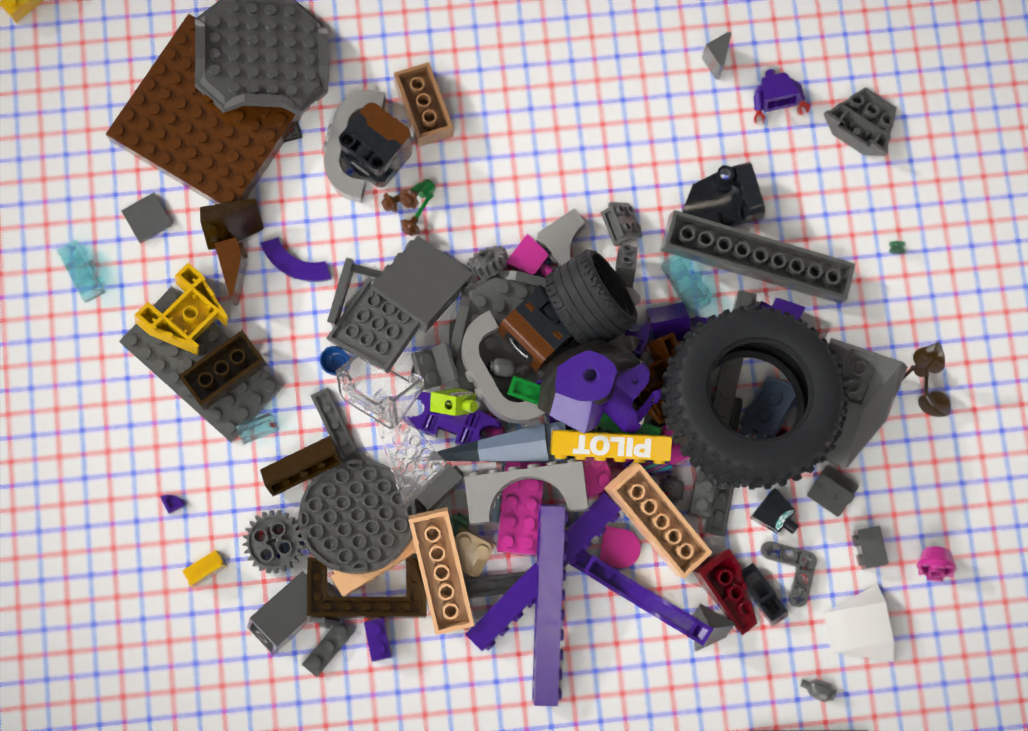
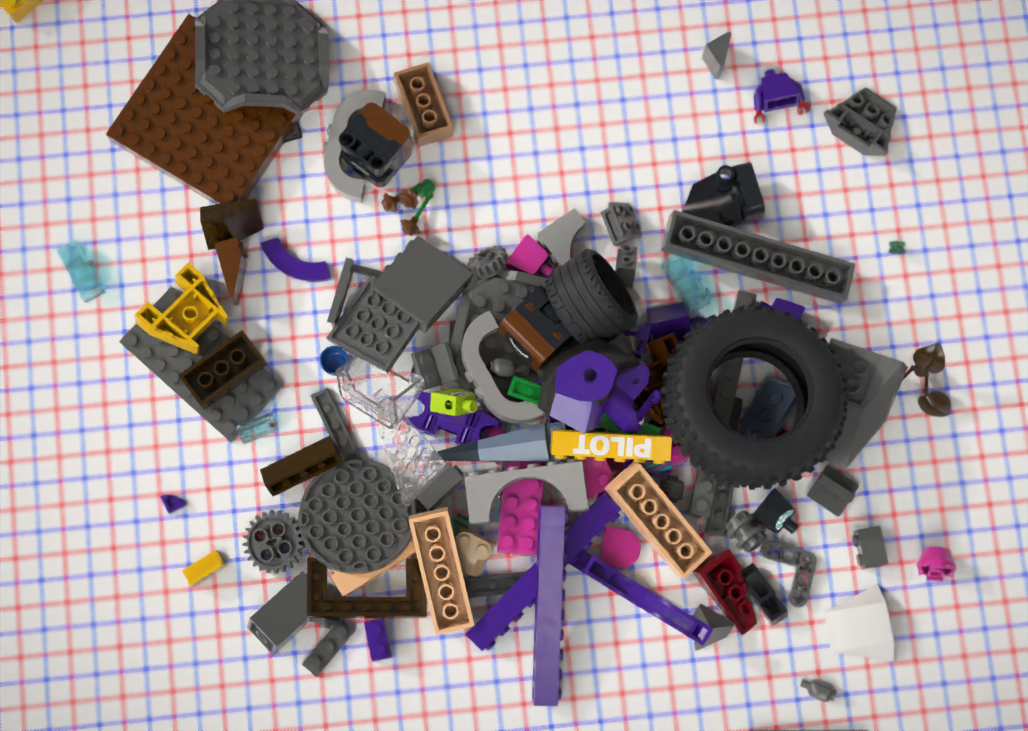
(147, 218): dark grey tile -> none
(745, 530): none -> dark grey piece

